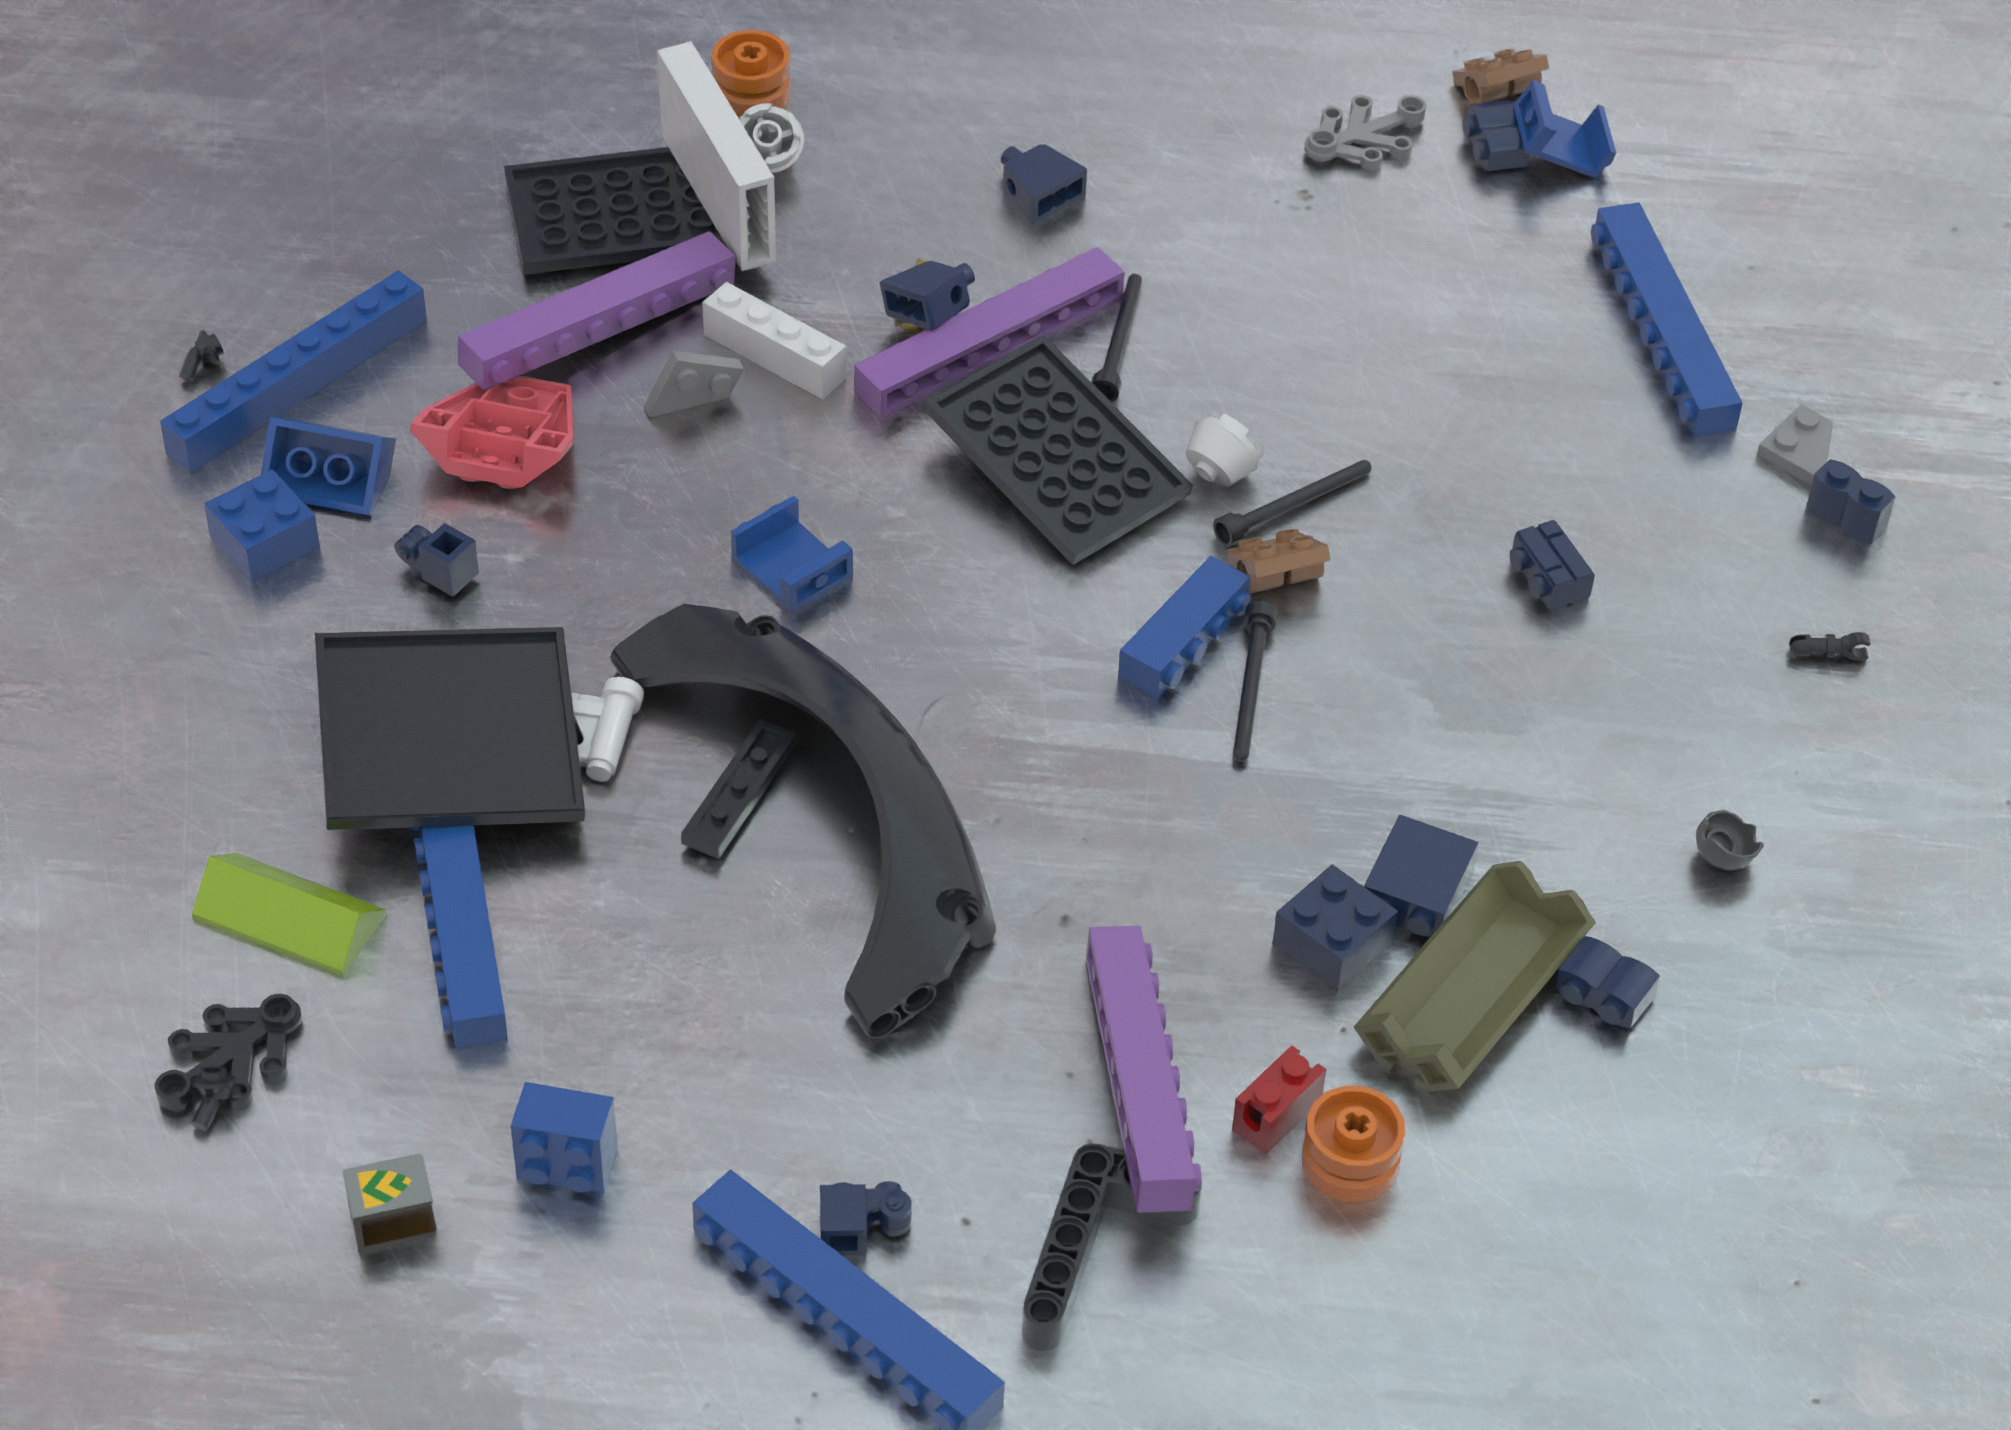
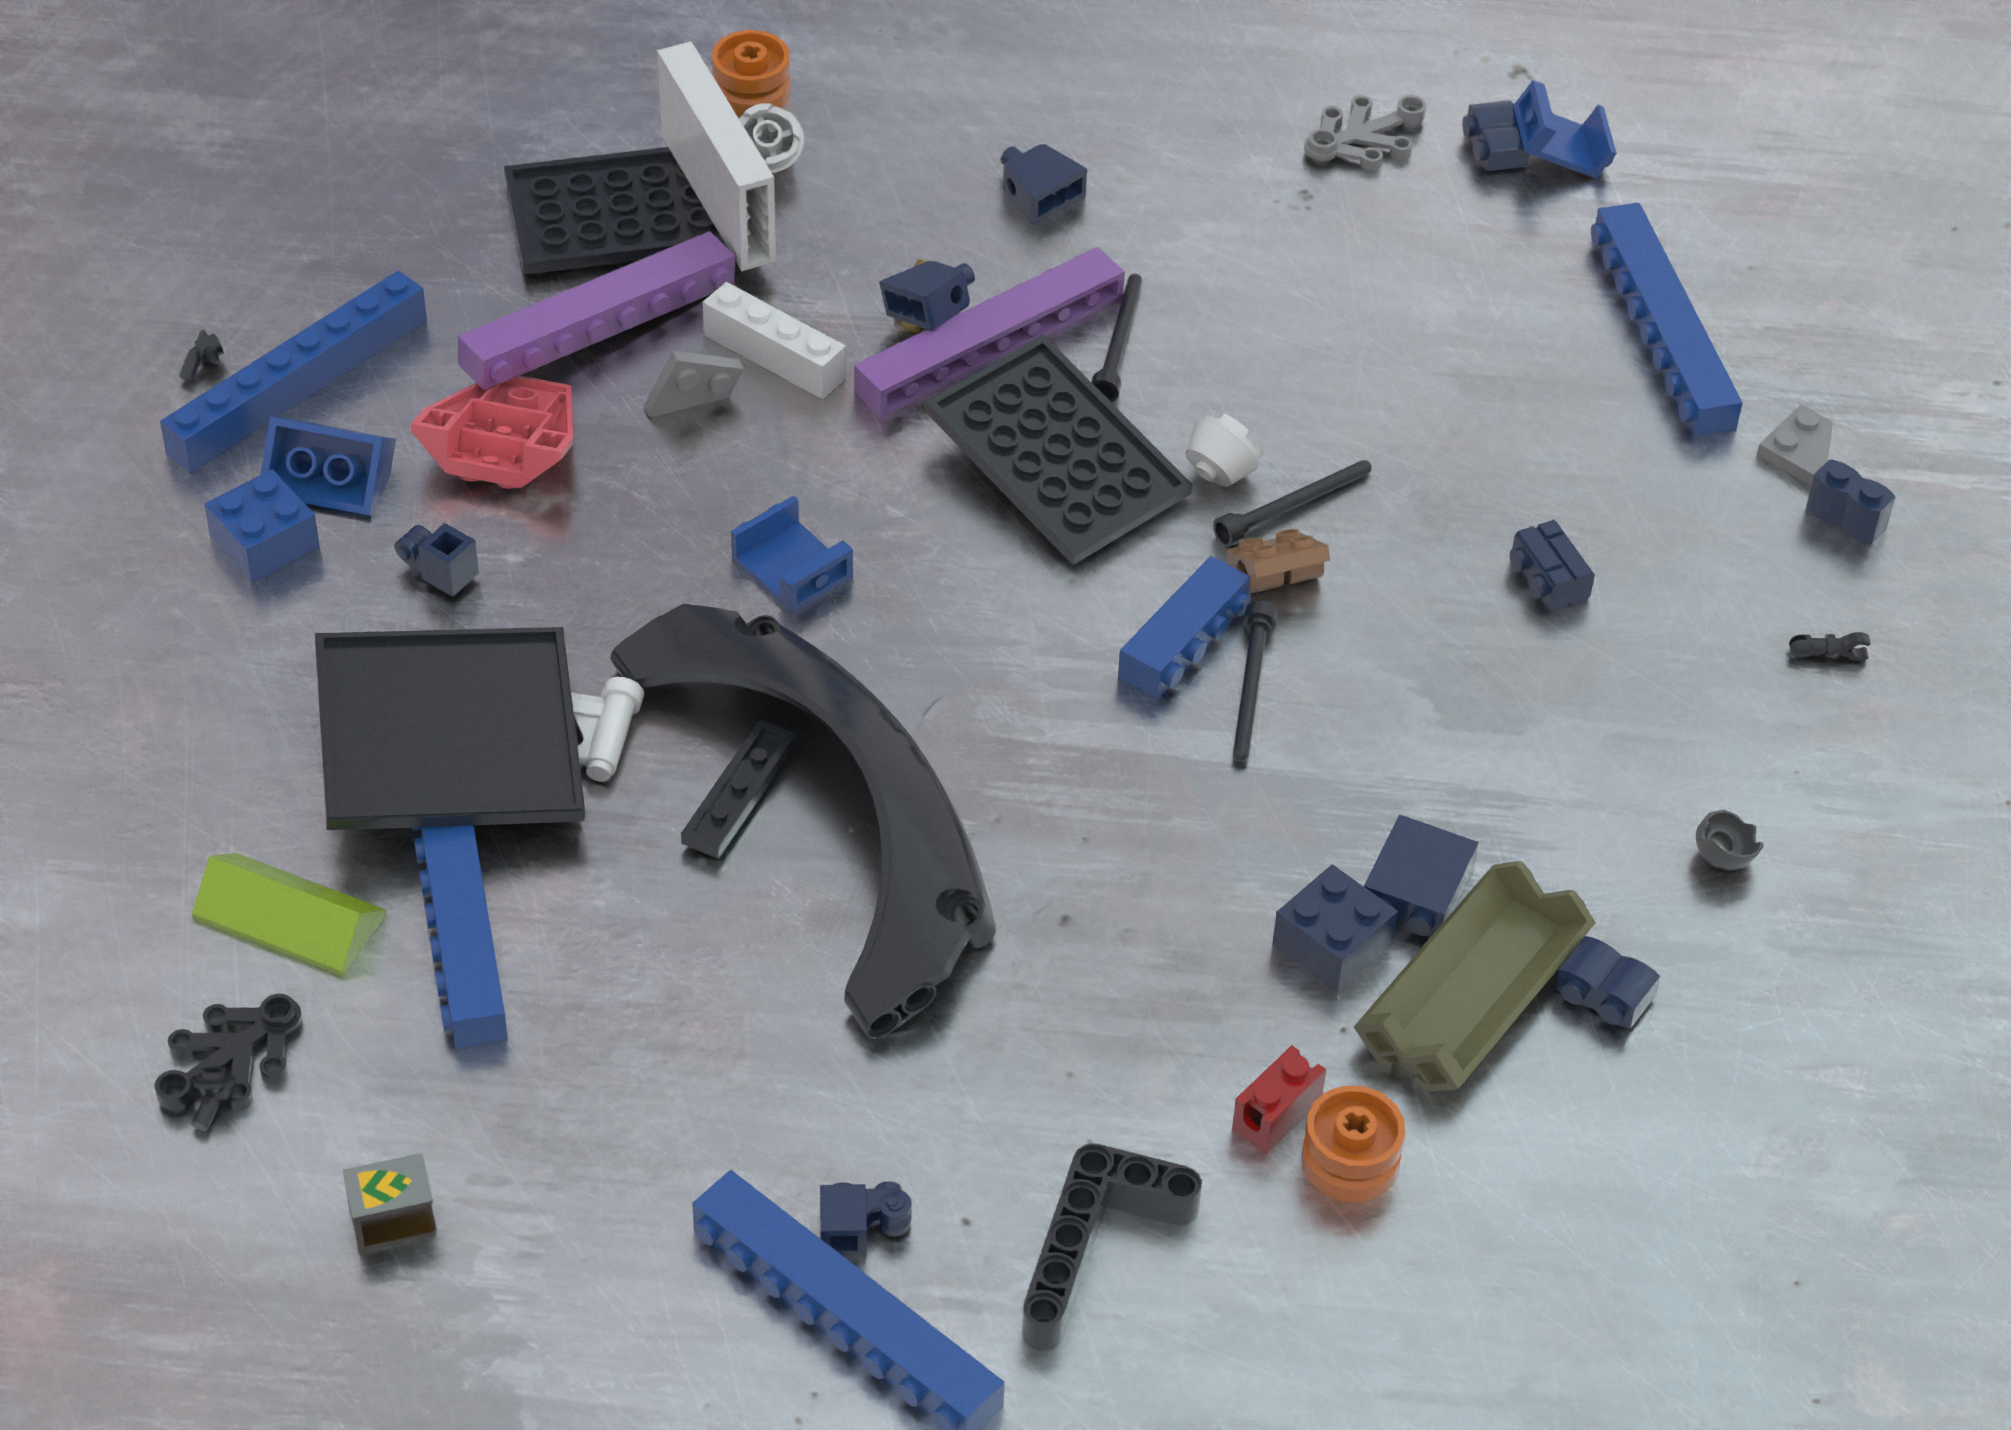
(564, 1137): blue brick -> none
(1141, 1070): medium lavender brick -> none
(1500, 77): medium nougat plate -> none

